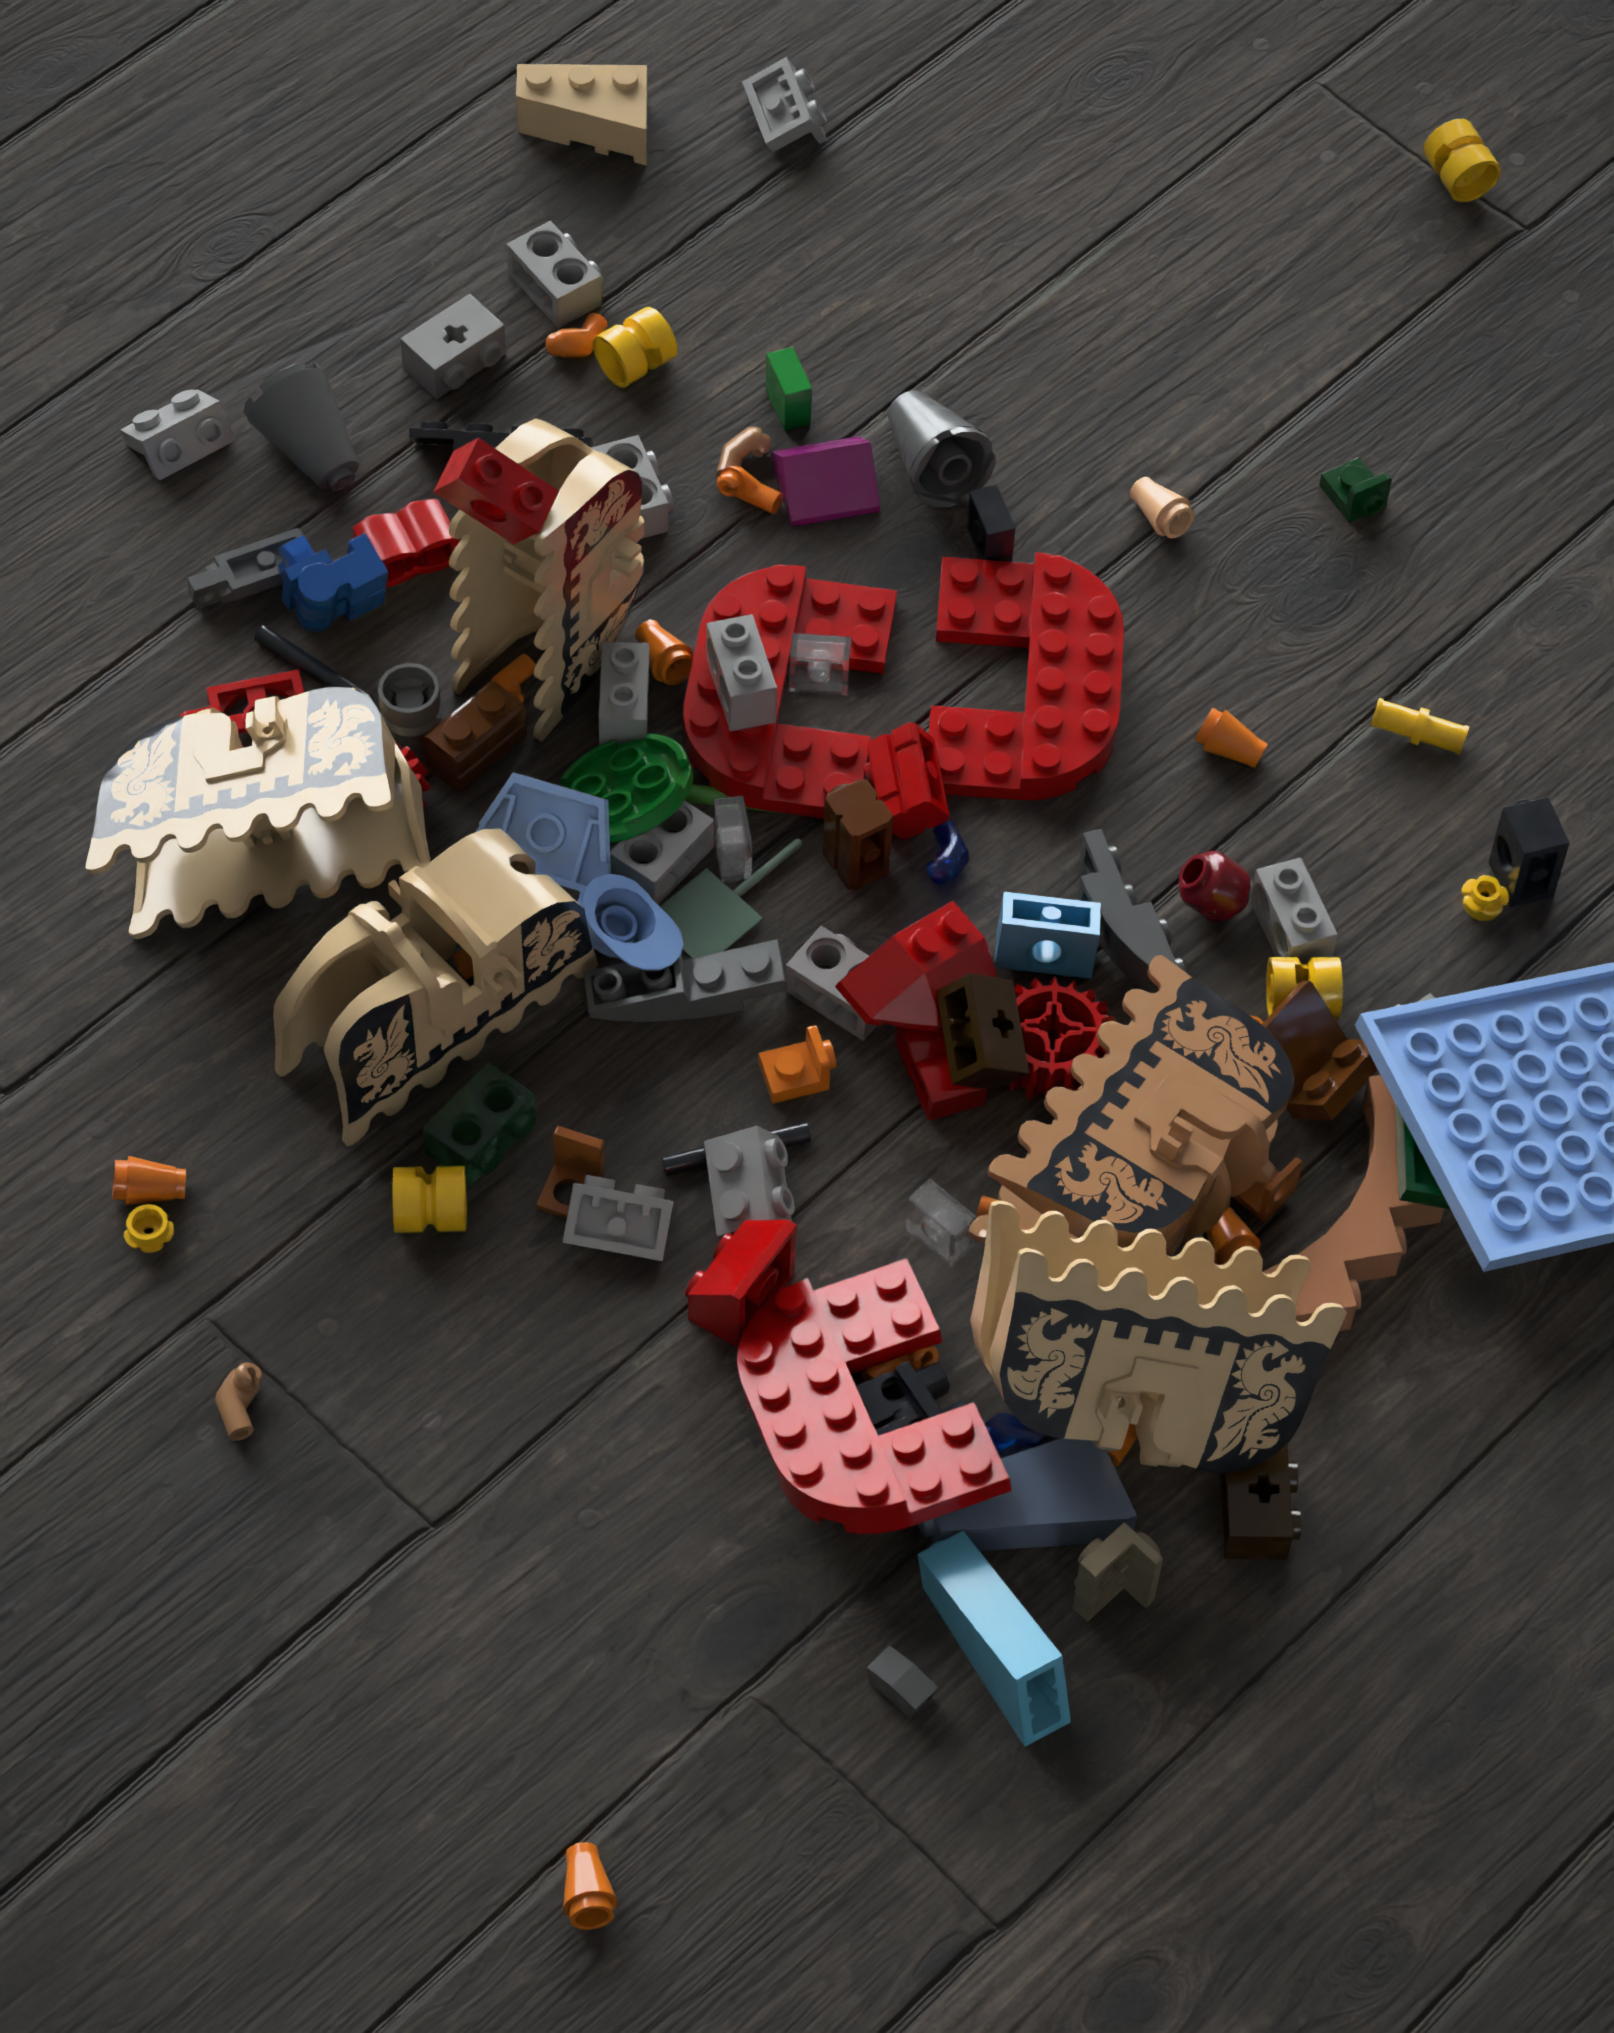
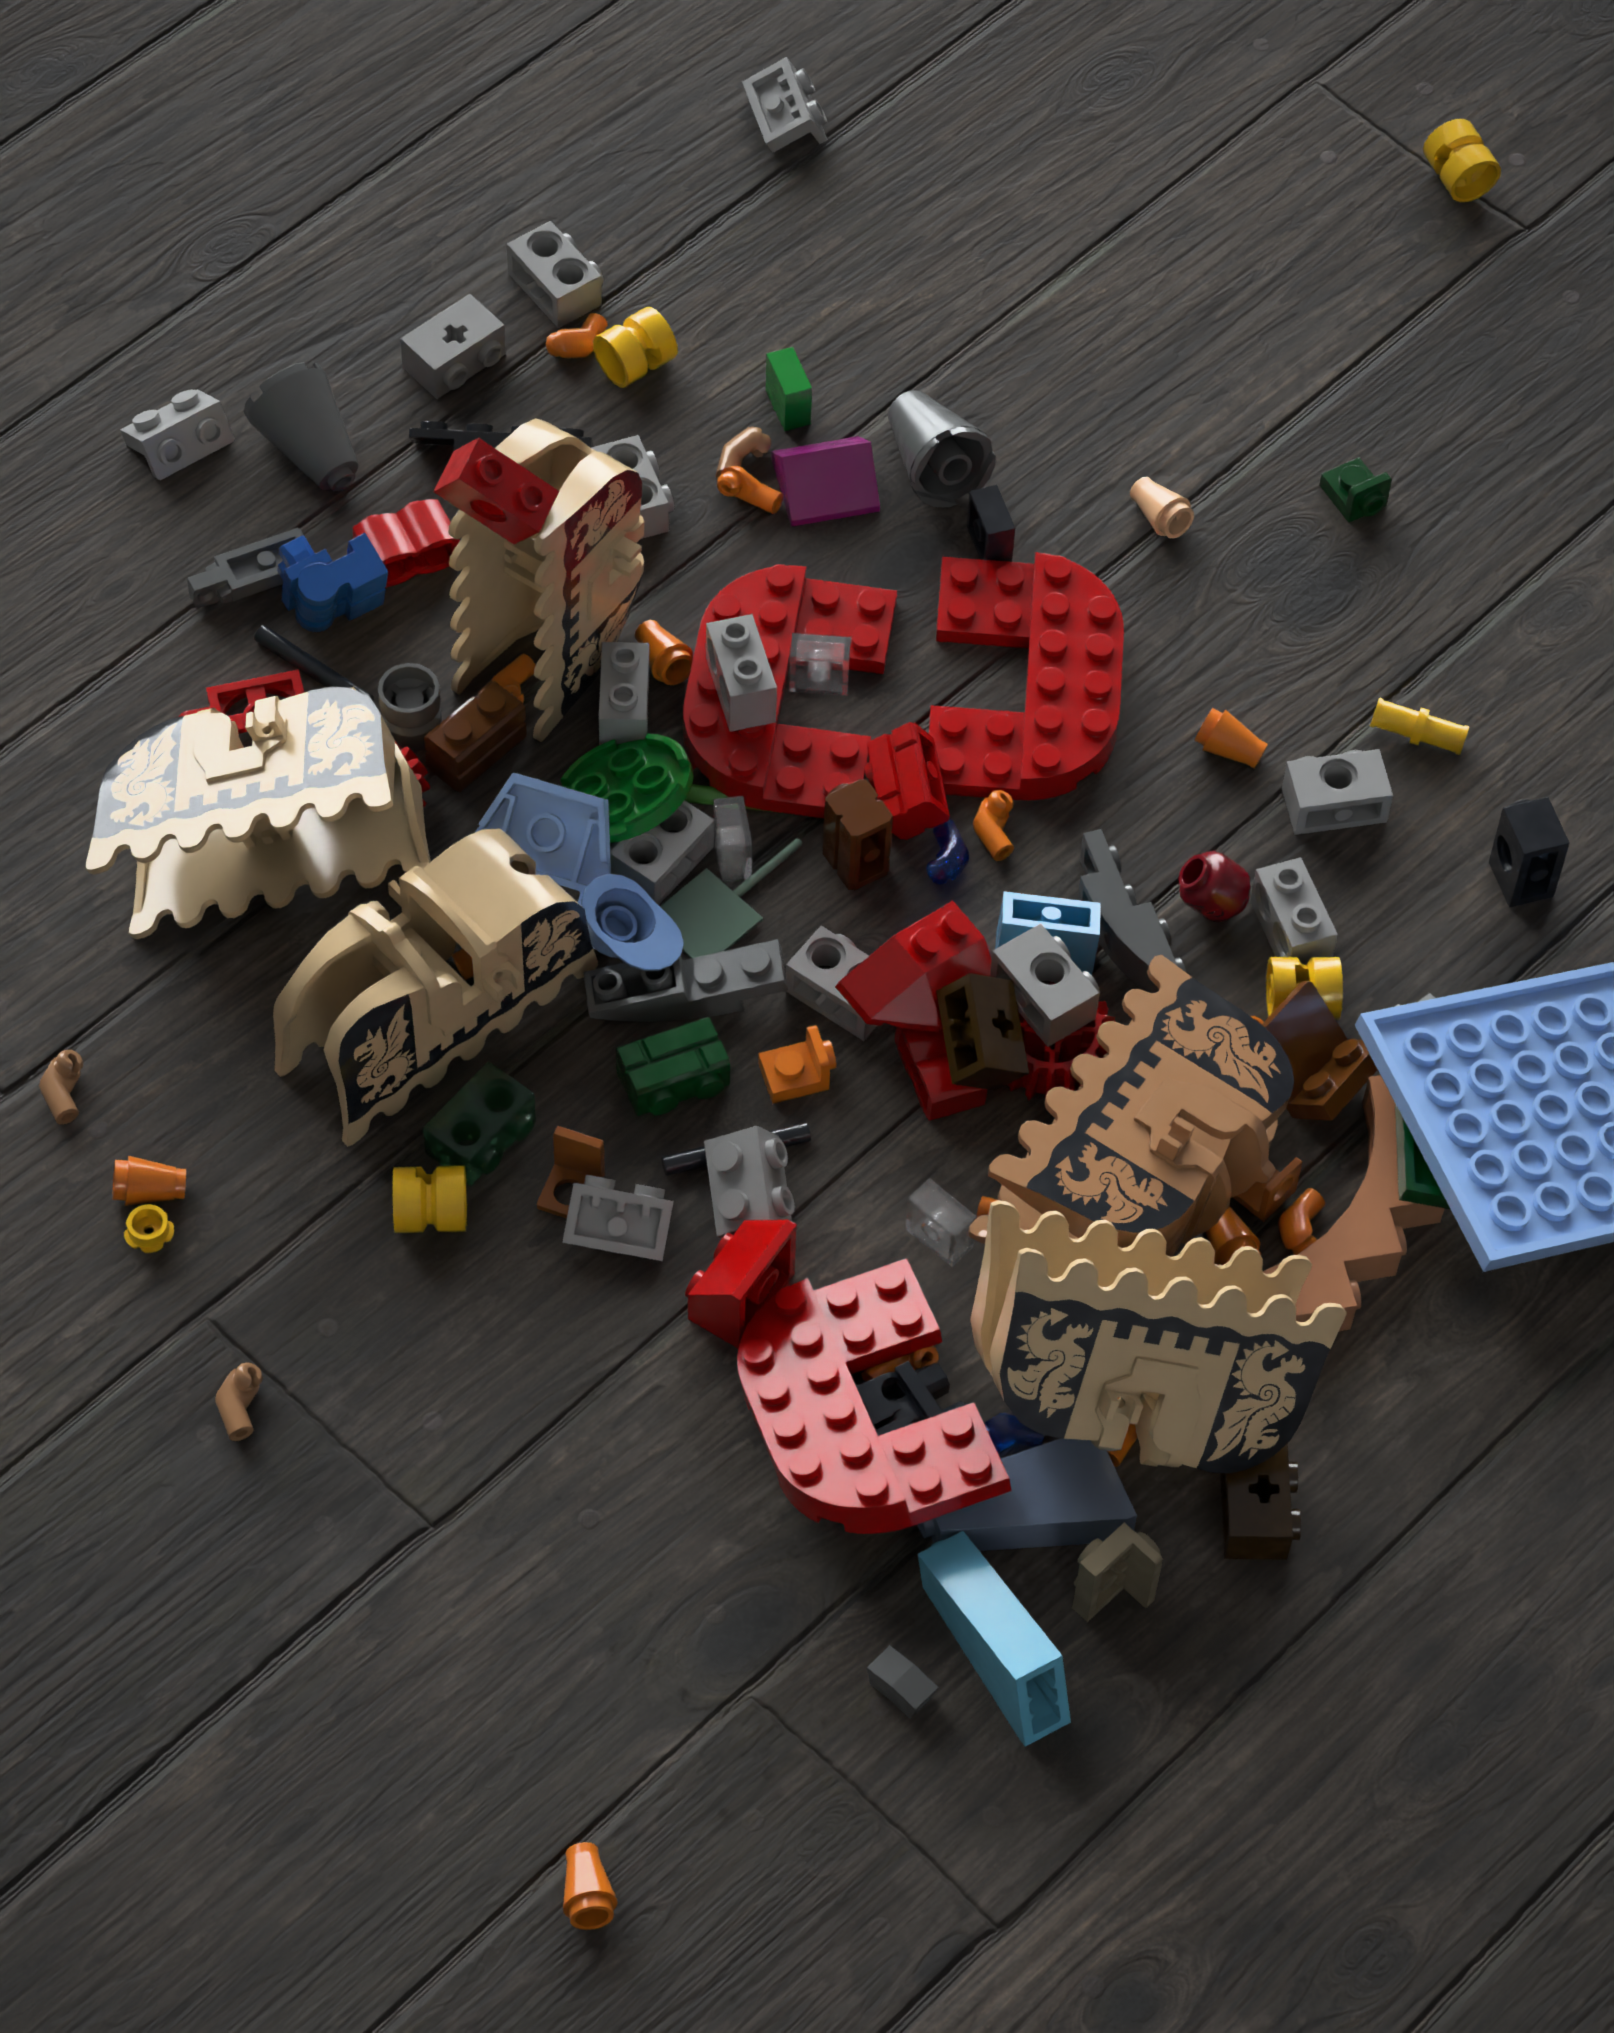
(58, 1084): none -> medium nougat arm
(585, 105): tan wedge -> none
(673, 1067): none -> dark green brick
(990, 824): none -> orange arm
(1049, 1009): none -> light grey brick
(1295, 1221): none -> orange arm
(1362, 794): none -> light grey brick
(1483, 907): yellow plate -> none

